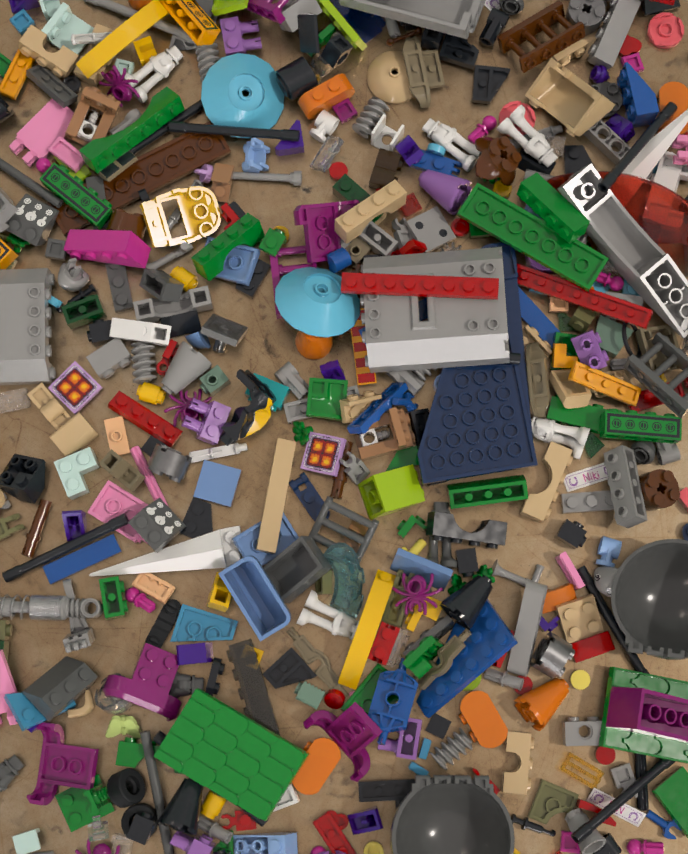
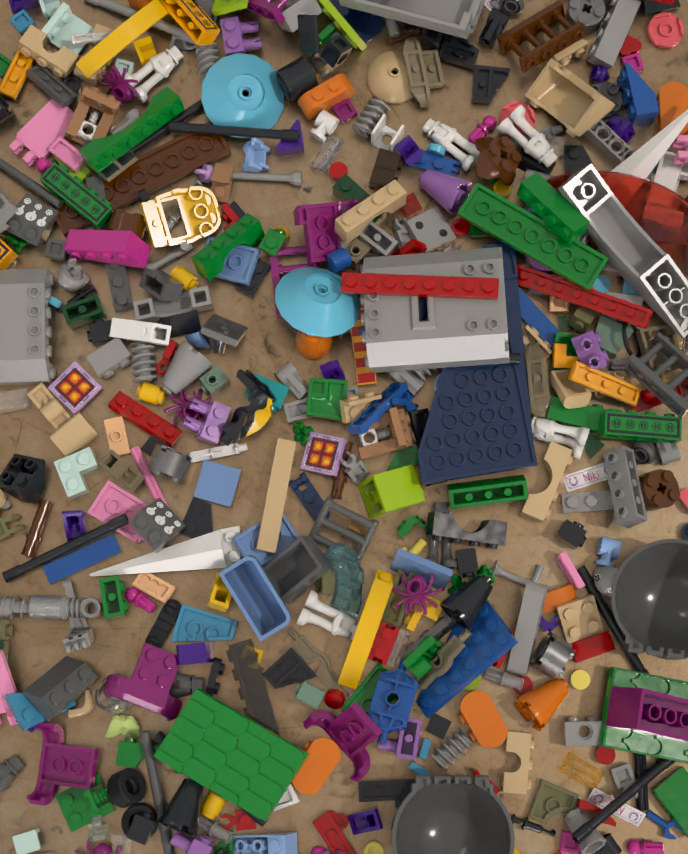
(611, 177): black piece -> none
(615, 283): dark pink axle -> none

